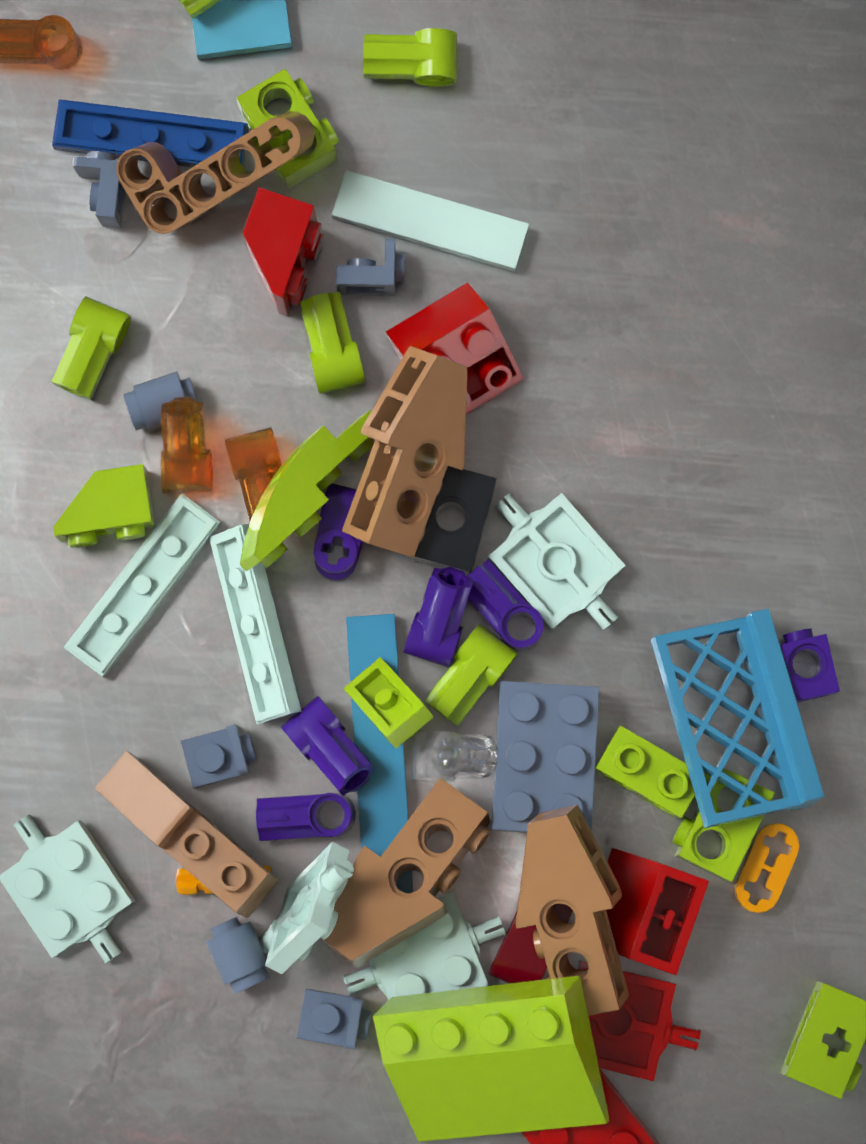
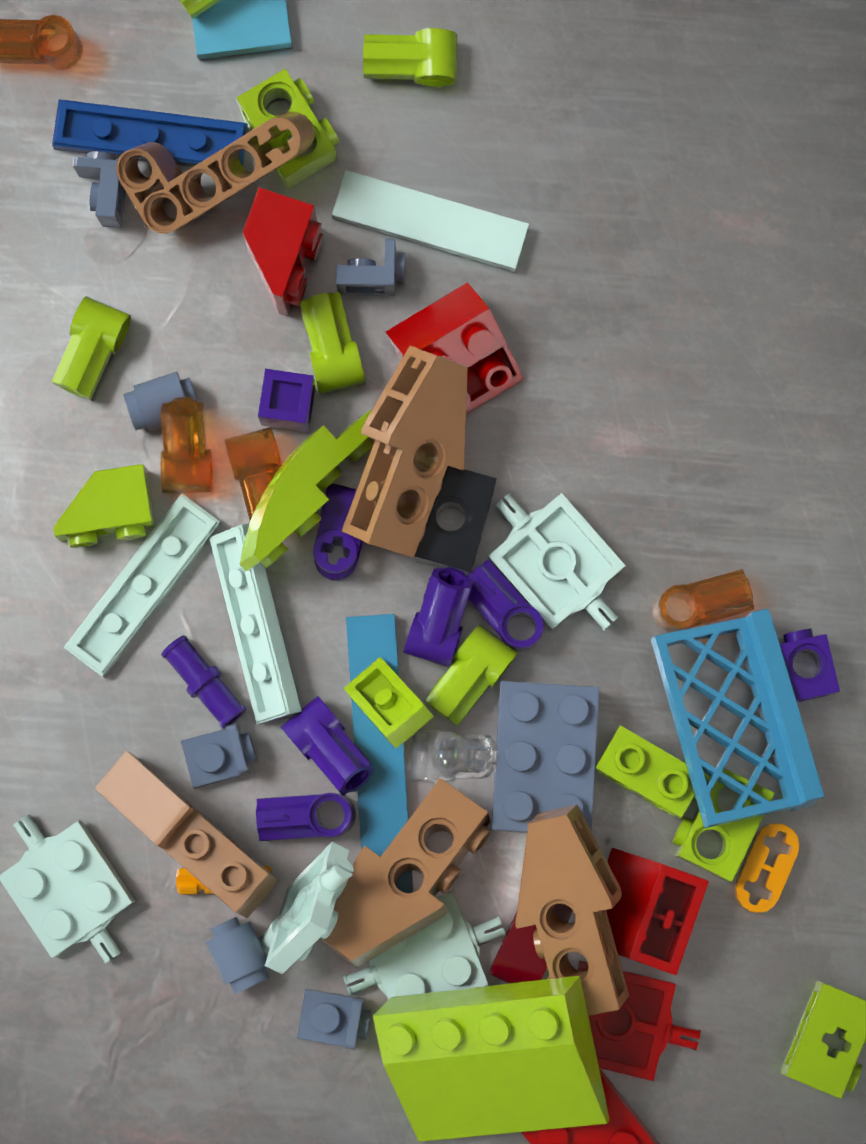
(203, 681): none -> dark purple pin
(287, 400): none -> dark purple brick
(707, 601): none -> clear orange piece

